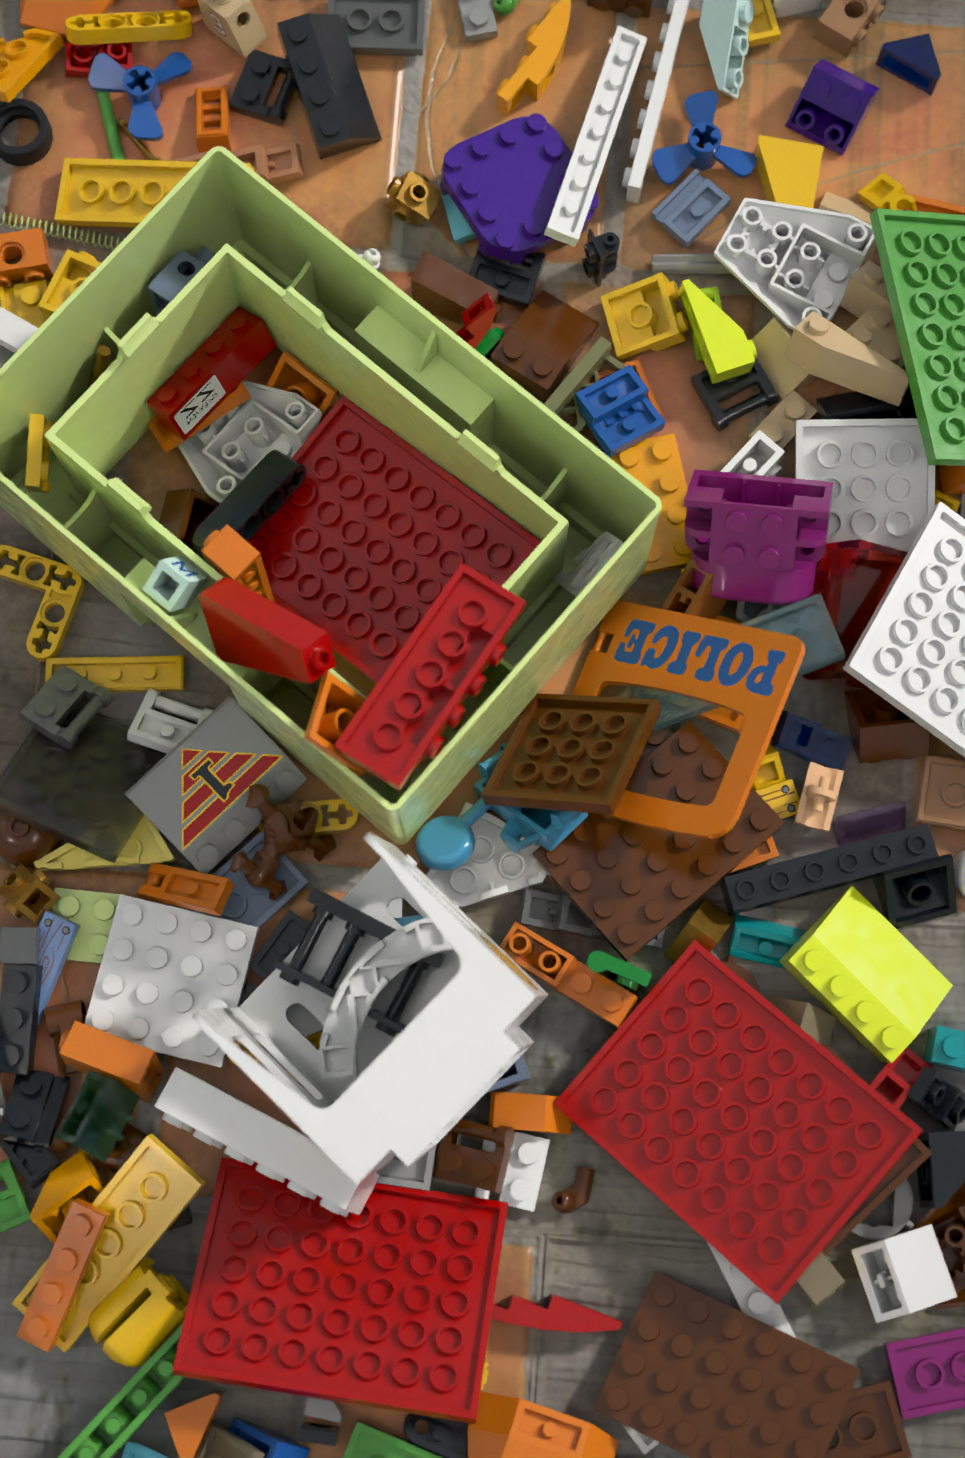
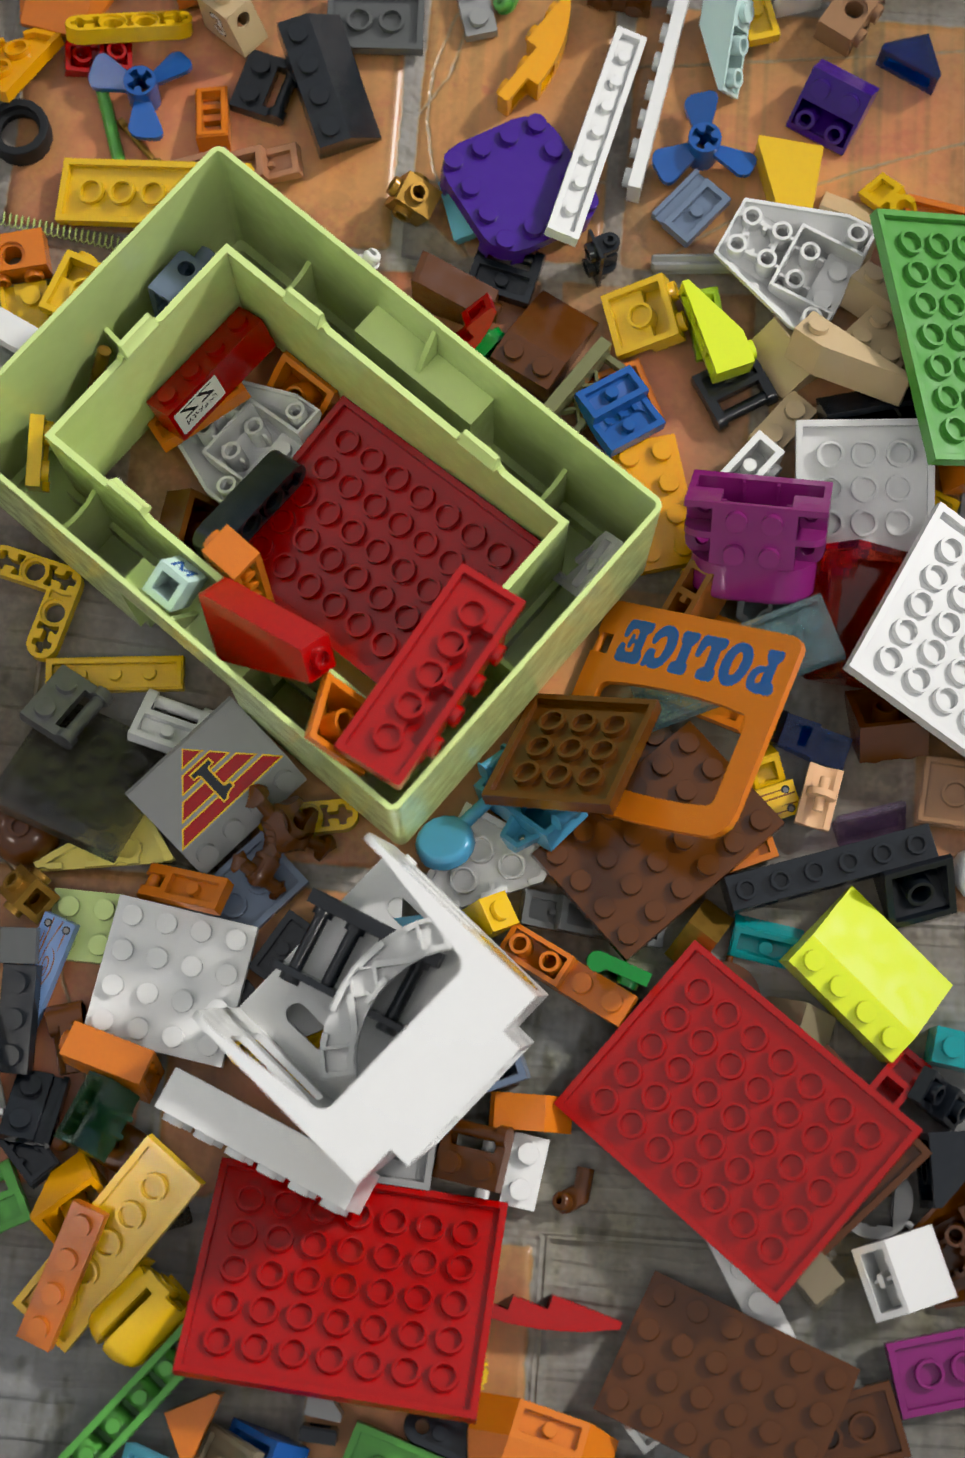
(492, 914): none -> yellow brick

